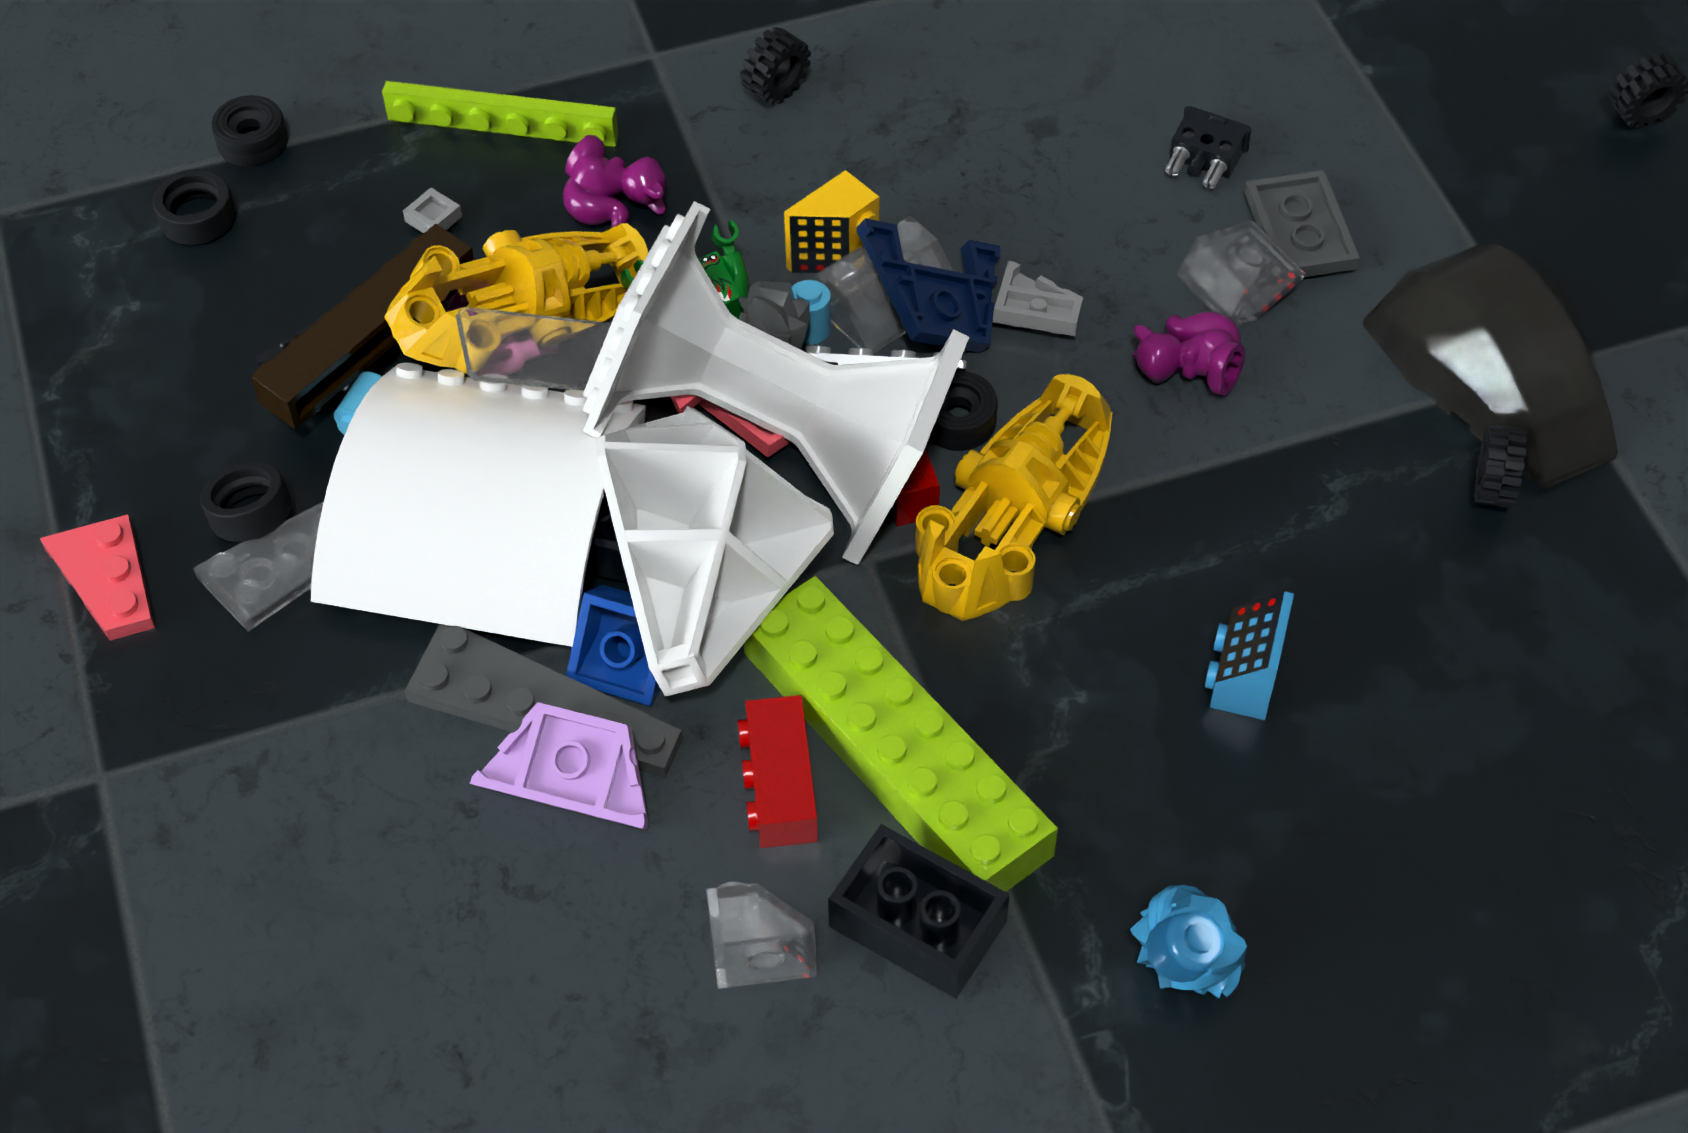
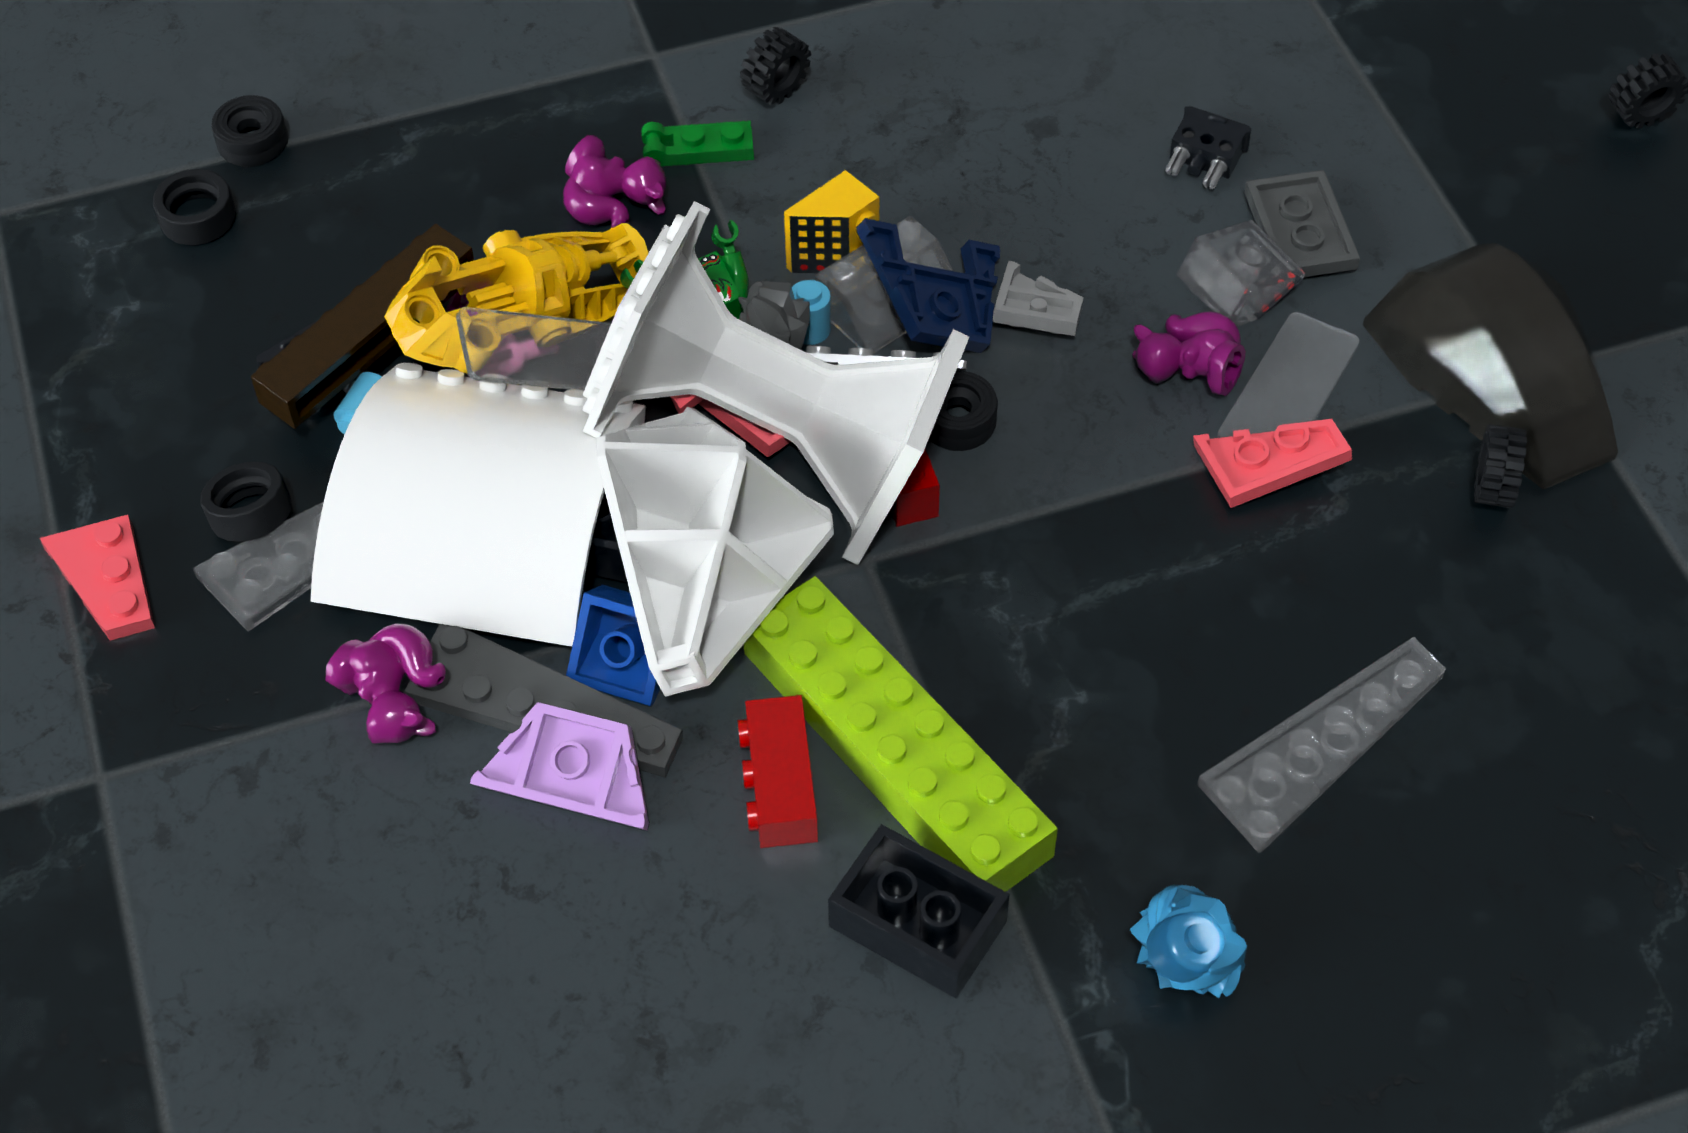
(376, 673): none -> magenta animal
(432, 209): light grey plate -> none
(499, 113): lime plate -> none
(698, 143): none -> green plate
(758, 937): clear slope -> none
(1018, 481): yellow piece -> none
(1249, 656): slope -> none
(1261, 463): none -> coral wing
(1292, 376): none -> clear piece
(1300, 758): none -> clear wing

